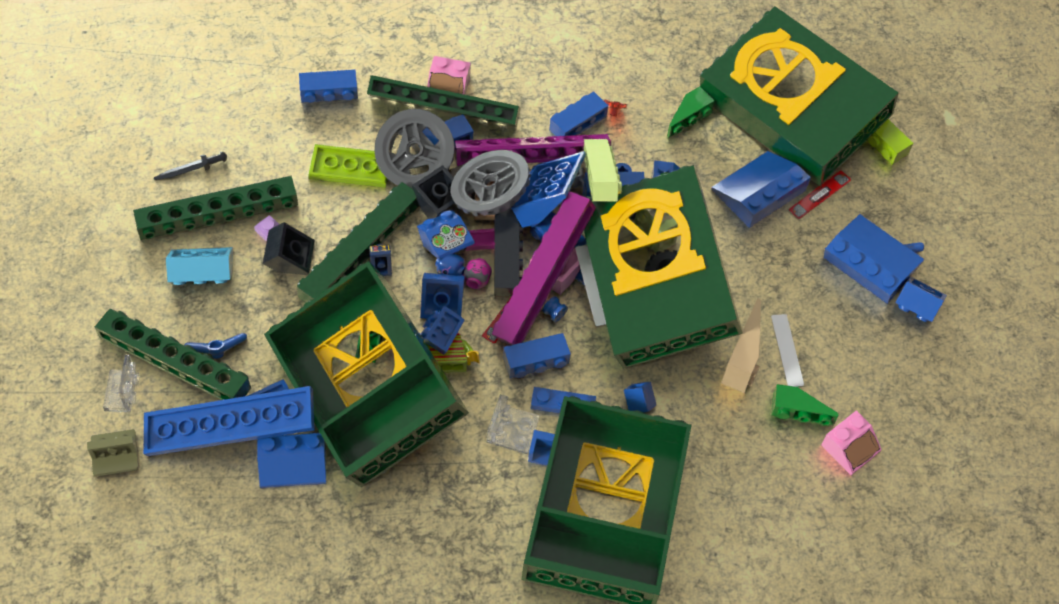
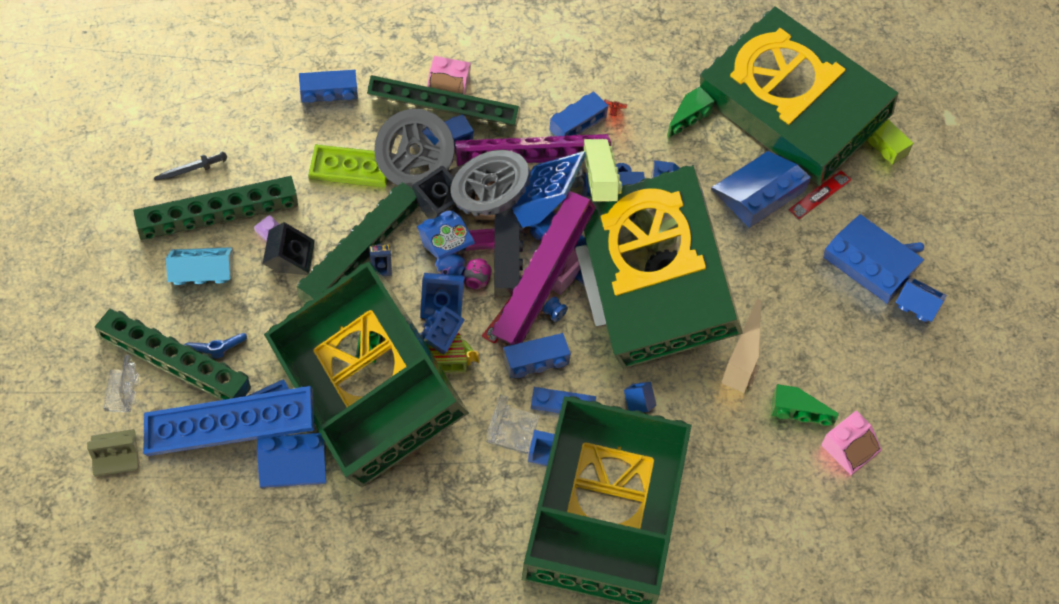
(787, 350): white sticker -> none

